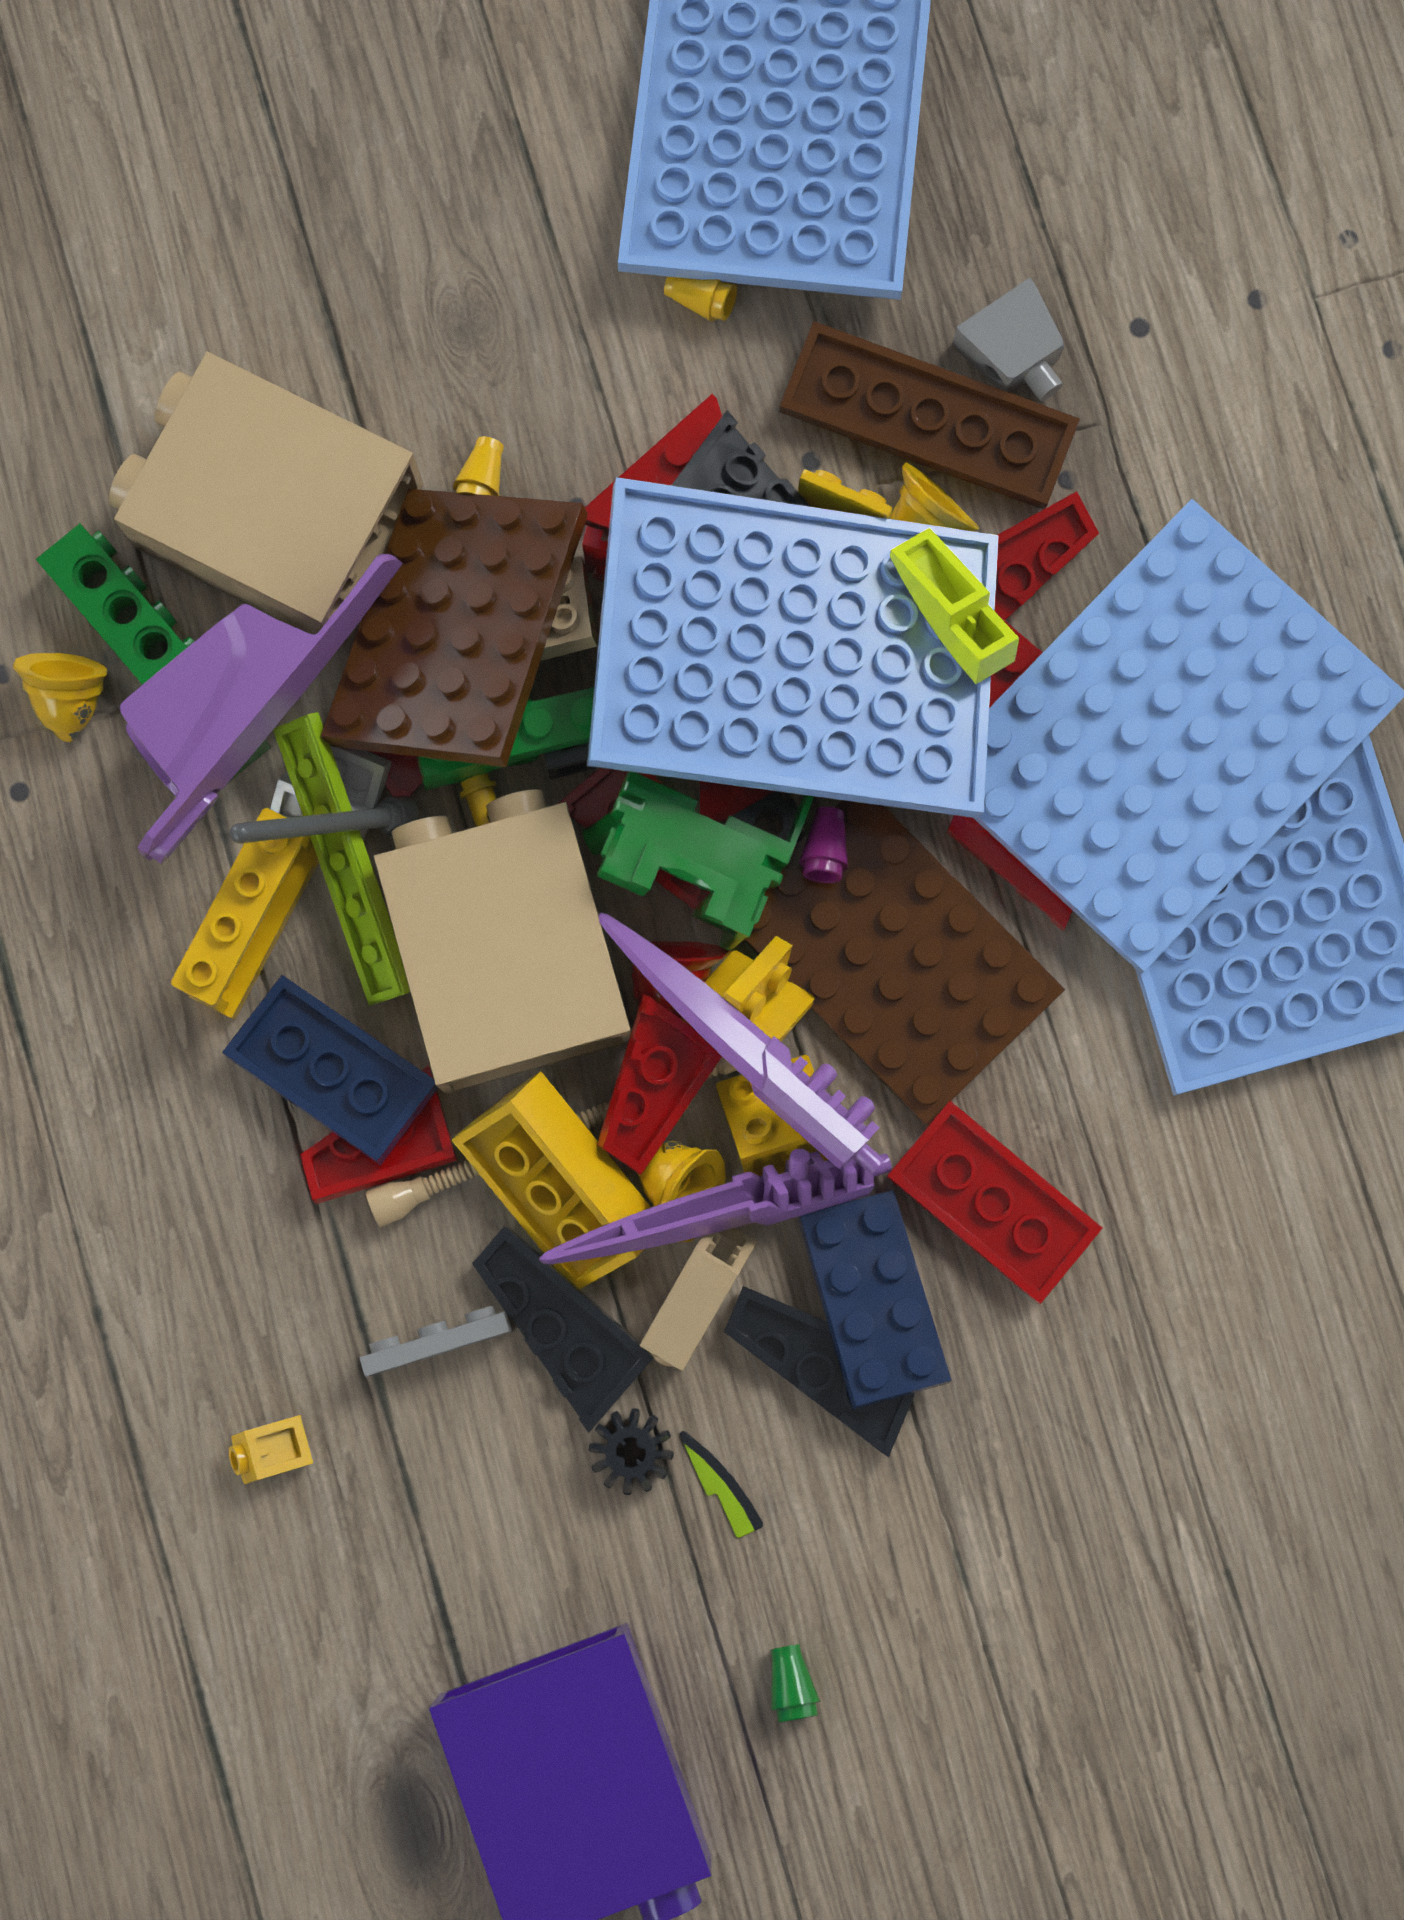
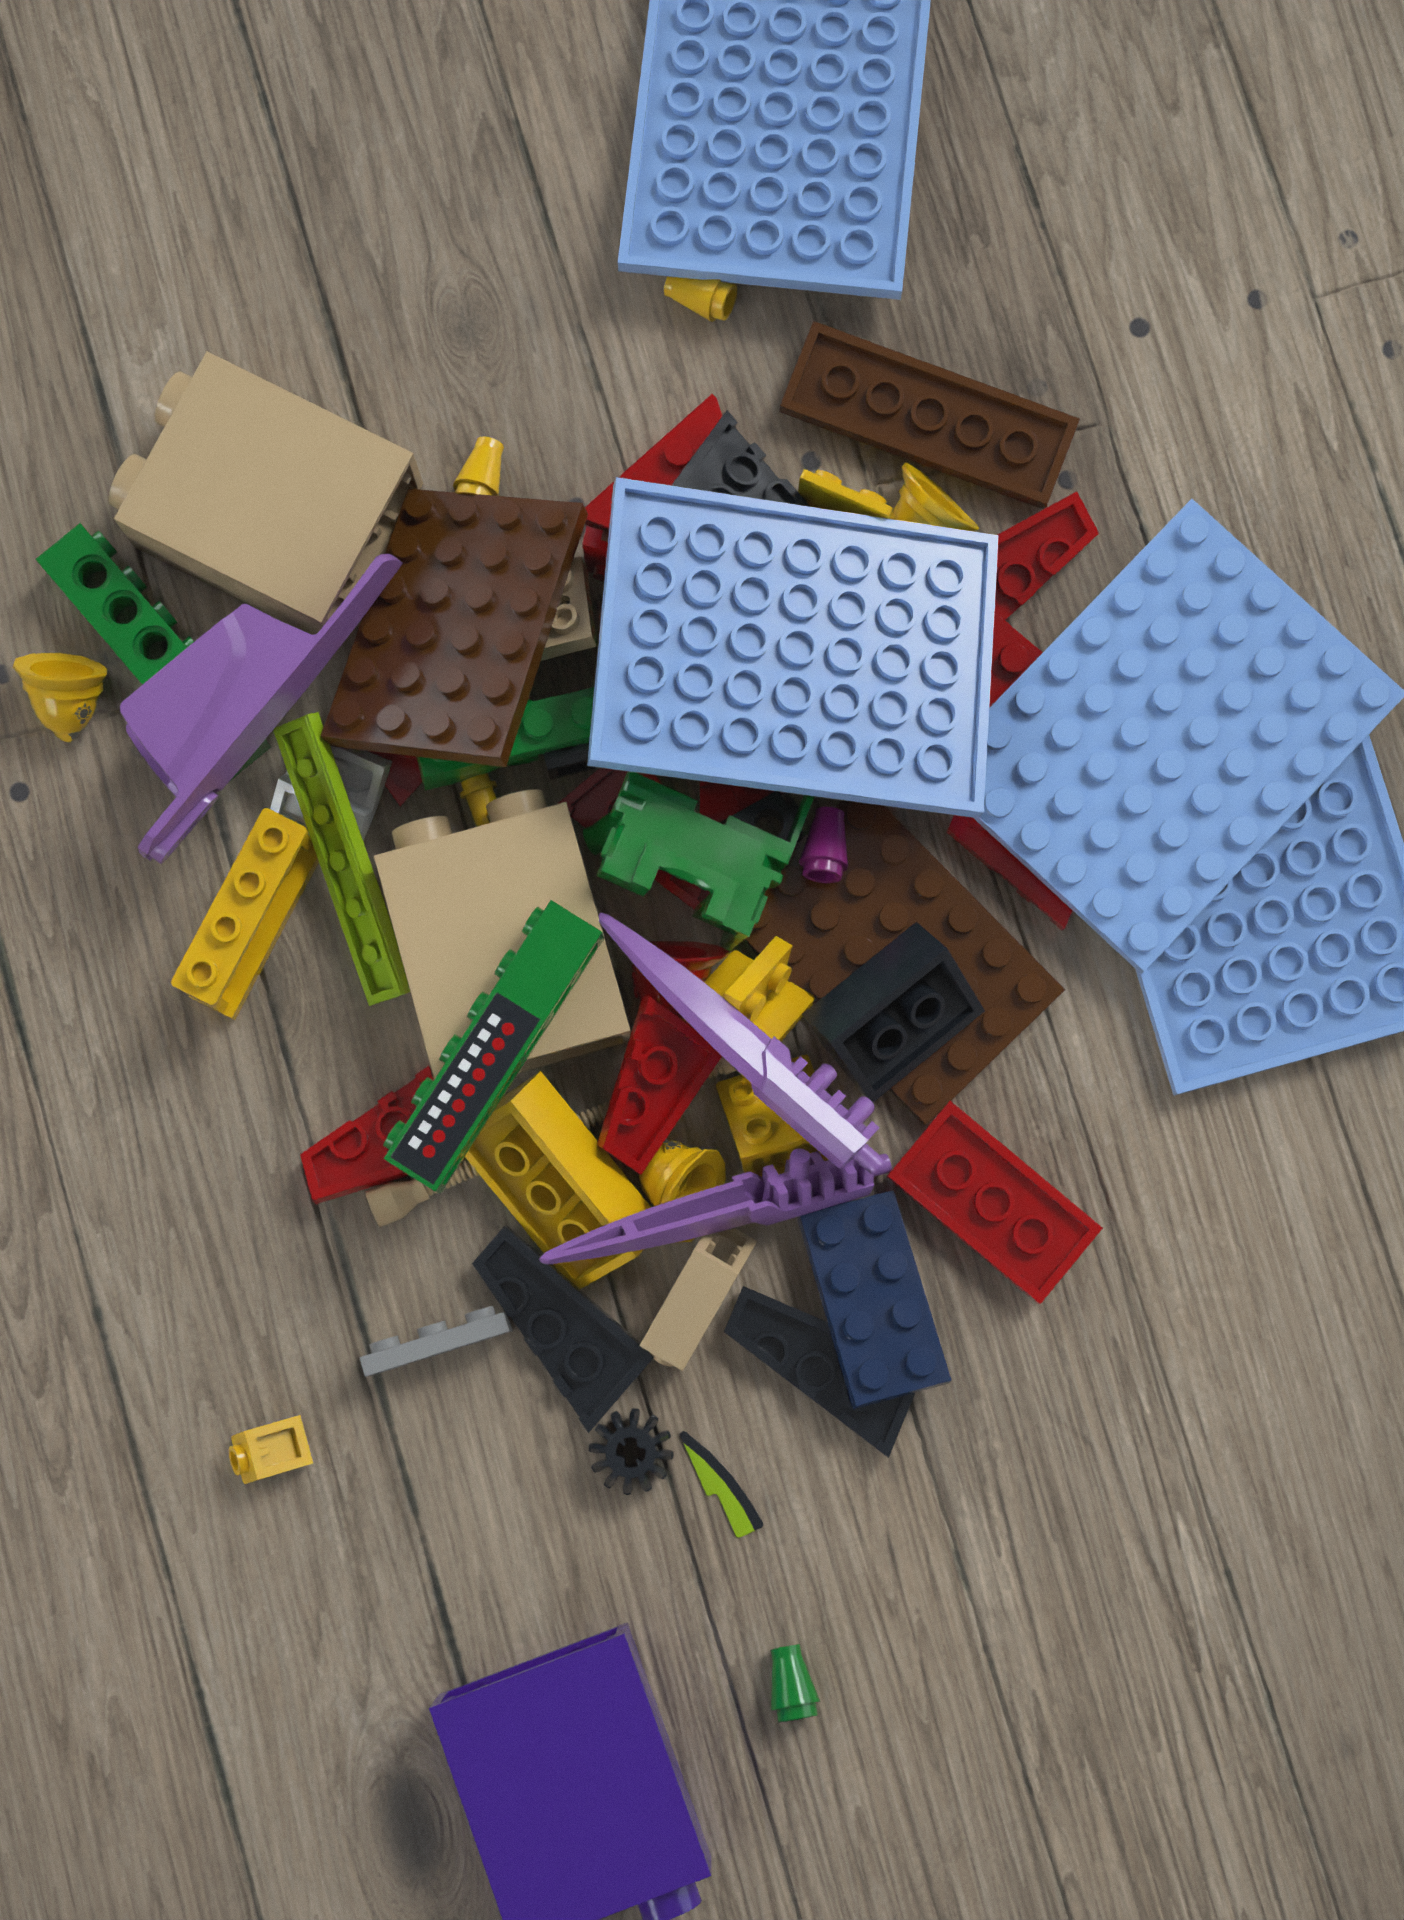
(331, 1069): dark blue plate -> none
(386, 816): dark grey piece -> none
(494, 1046): none -> brick
(894, 1011): none -> black slope
(955, 605): neon yellow slope -> none
(1014, 342): light grey torso -> none

